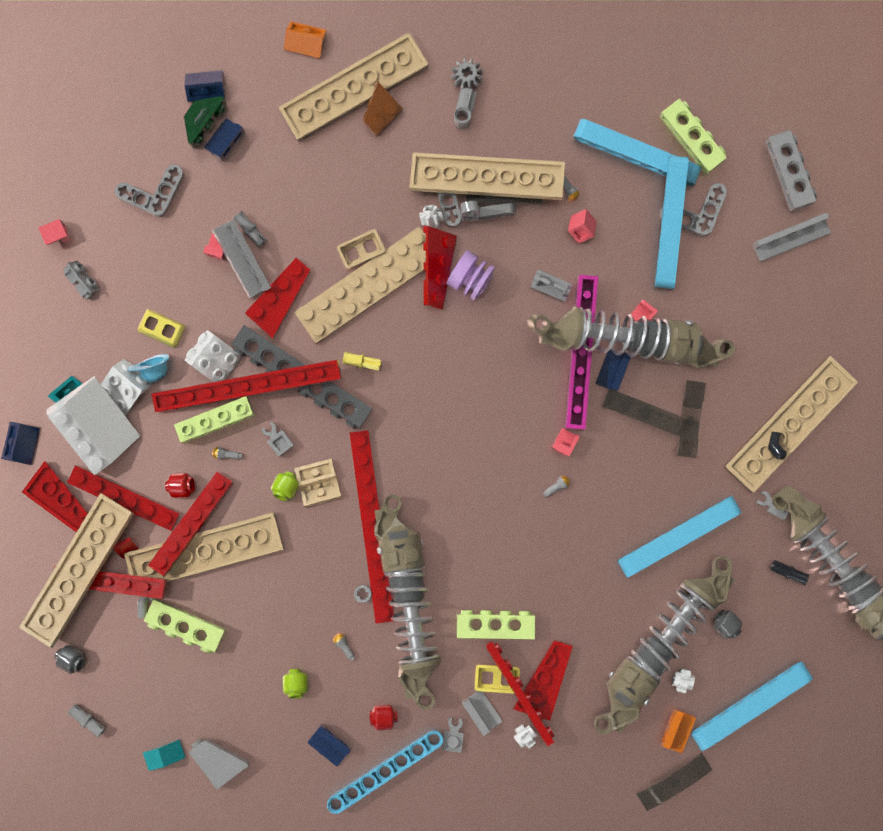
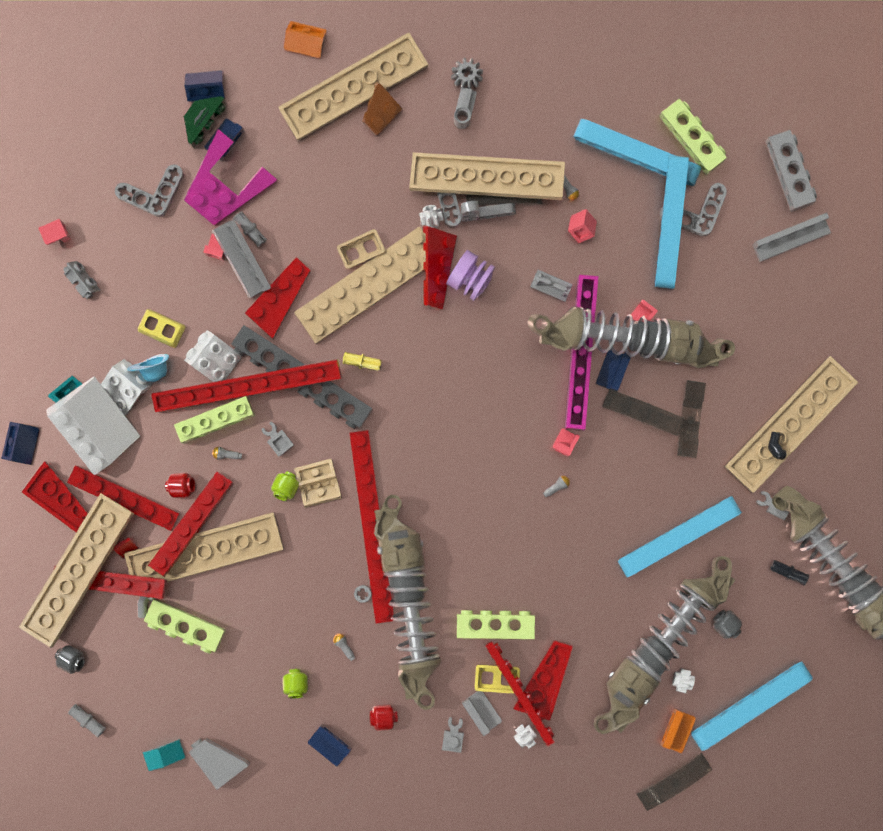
(214, 198): none -> dark pink wing
(380, 779): medium azure beam -> none

